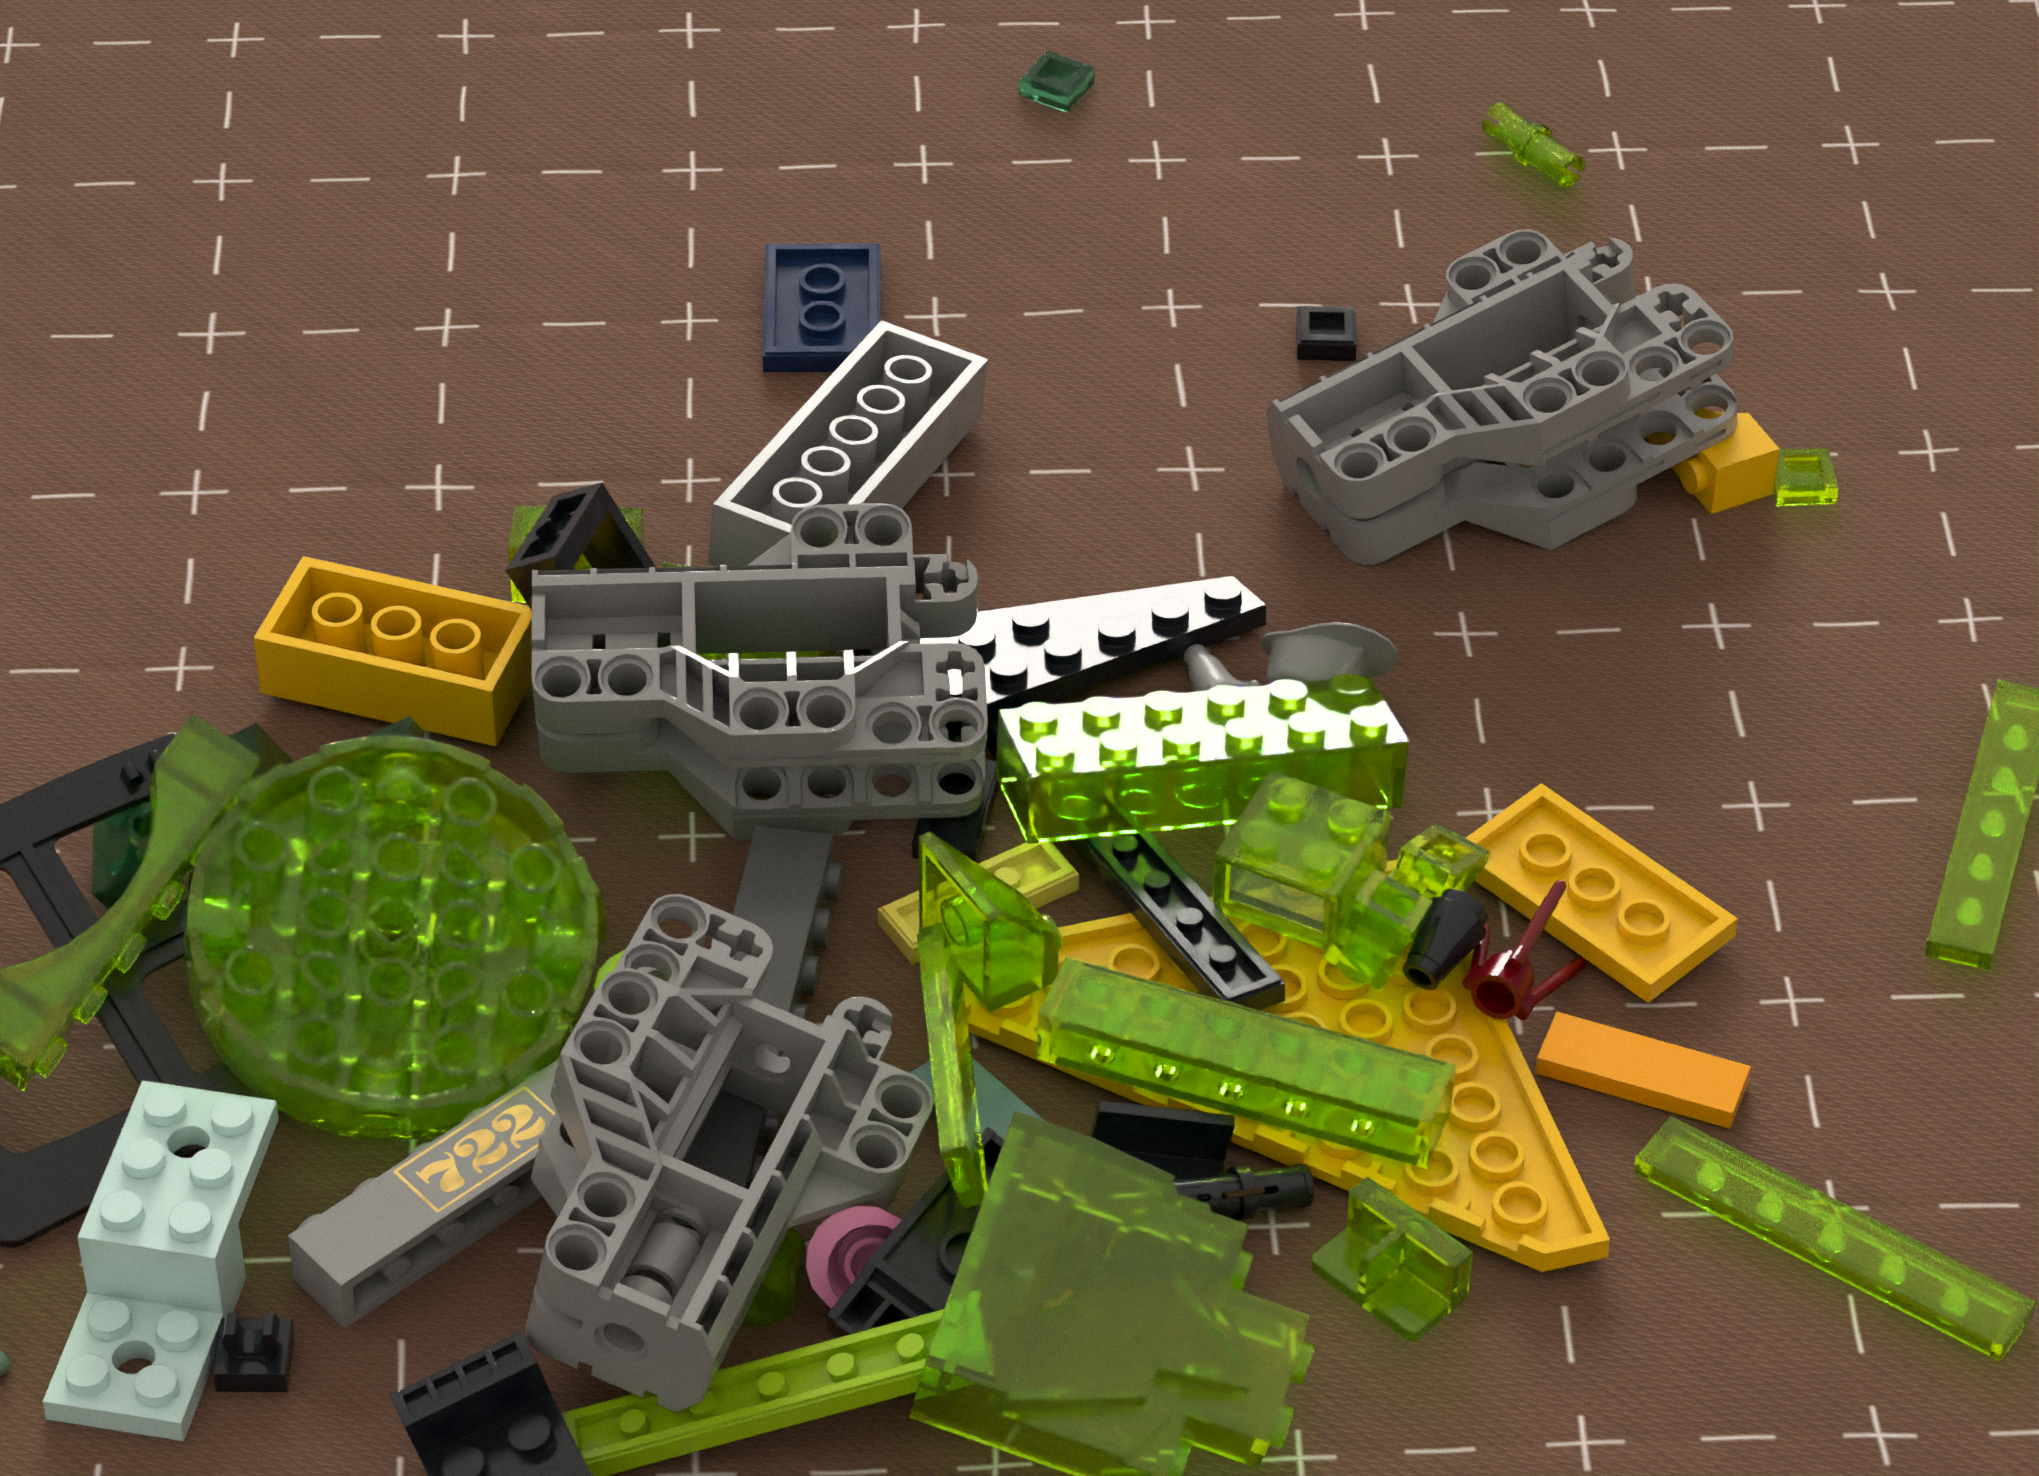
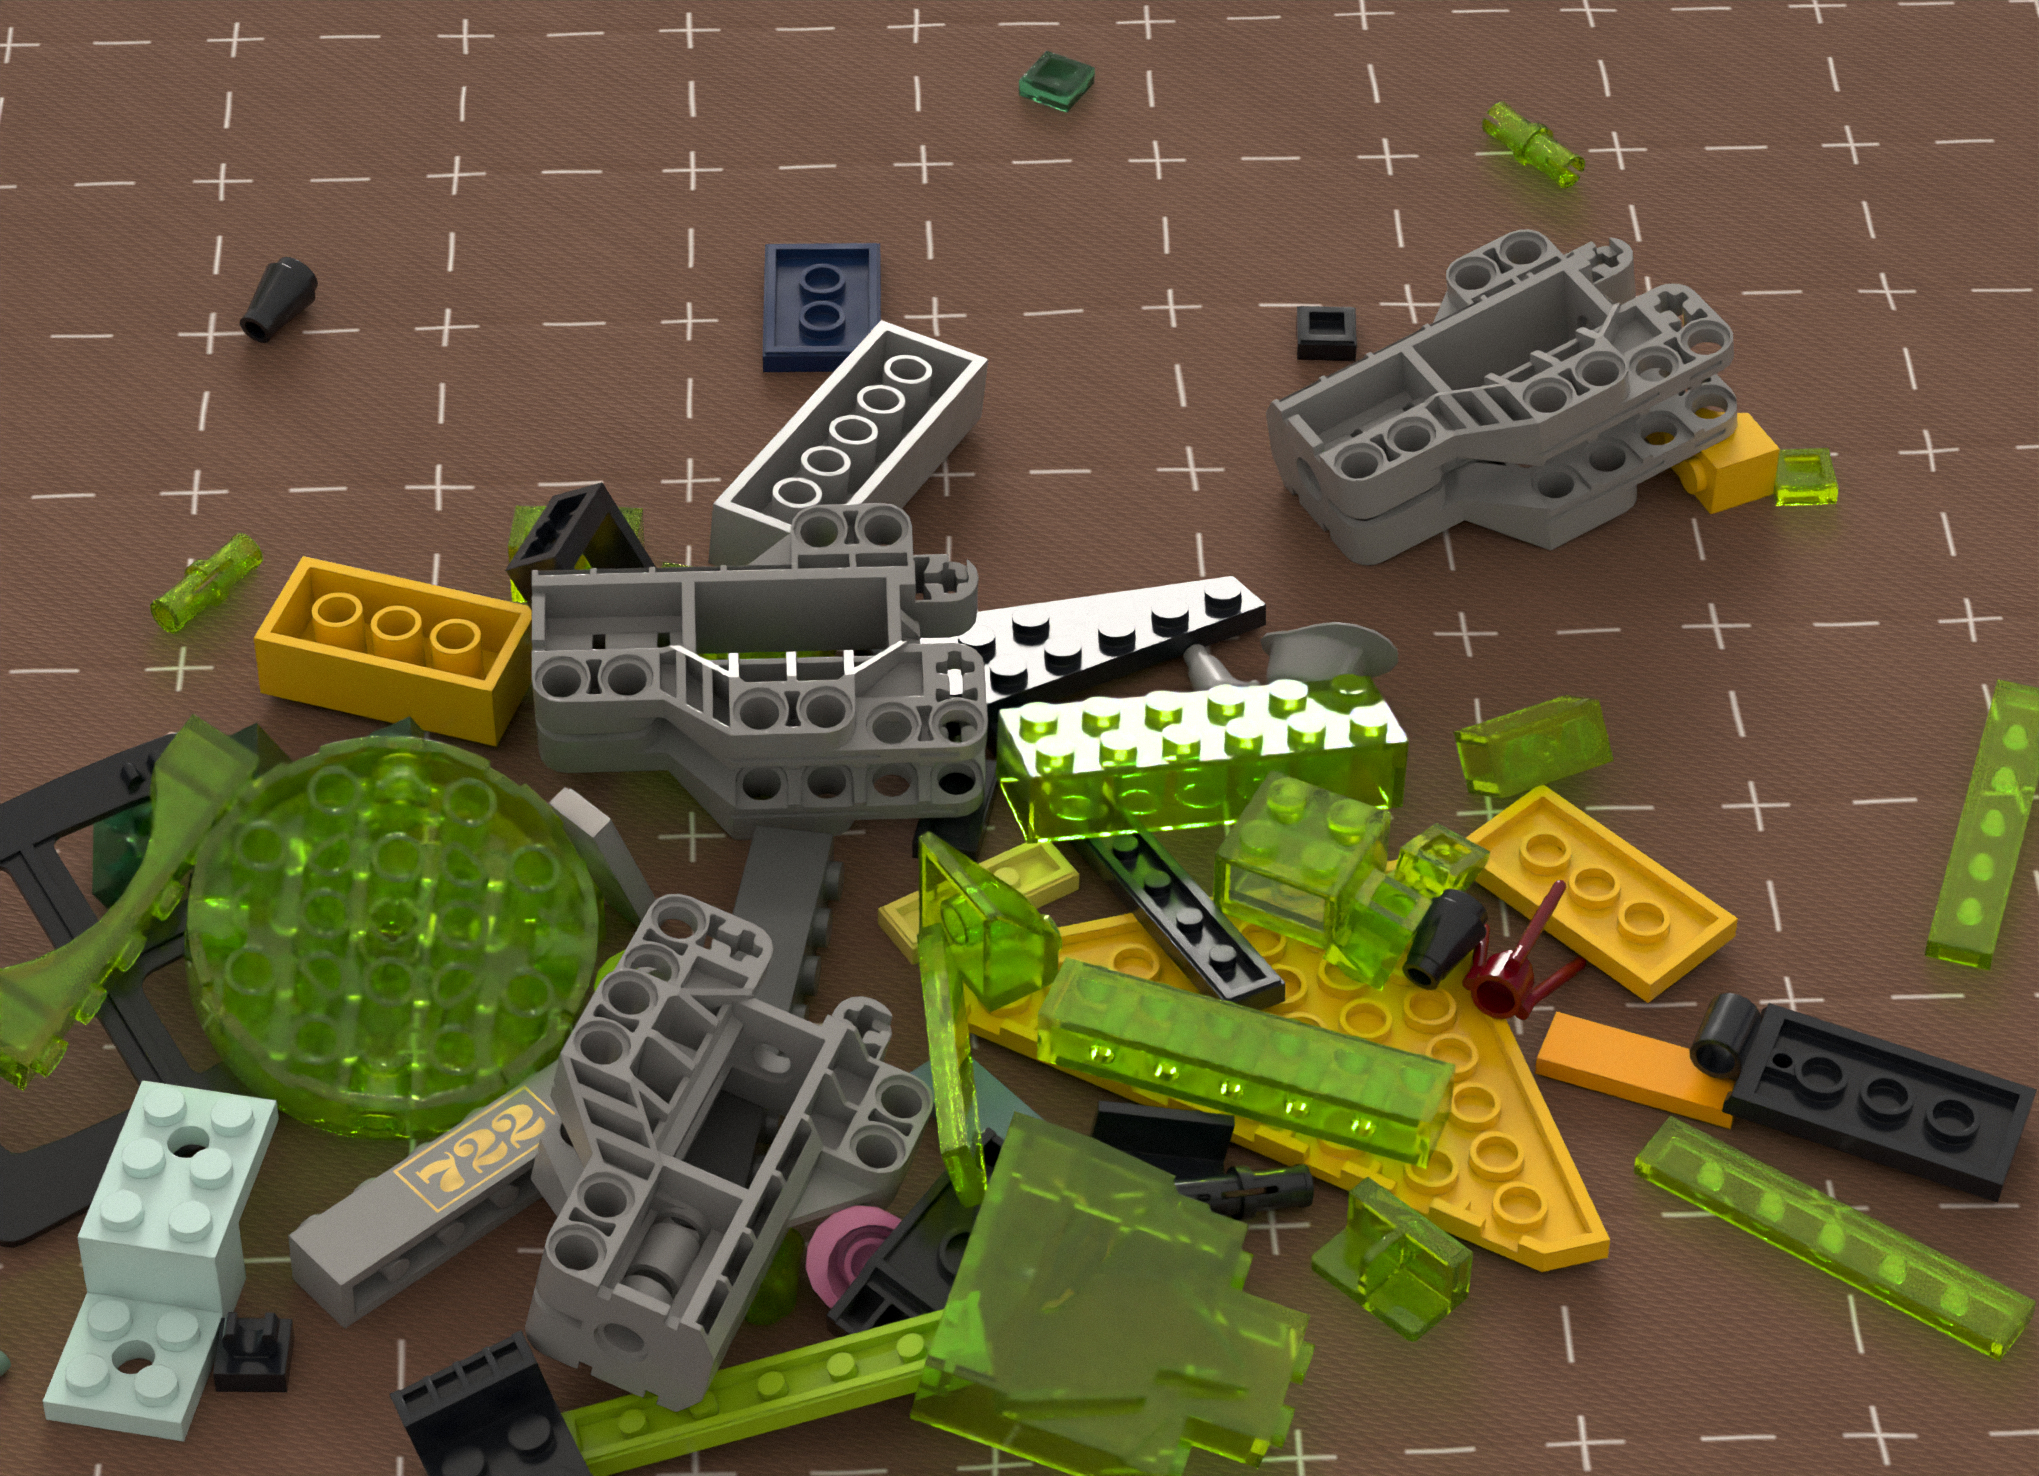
(182, 604): none -> clear neon green pin
(280, 296): none -> black cone
(604, 855): none -> light grey tile
(1533, 746): none -> clear neon green brick
(1864, 1094): none -> black hinge

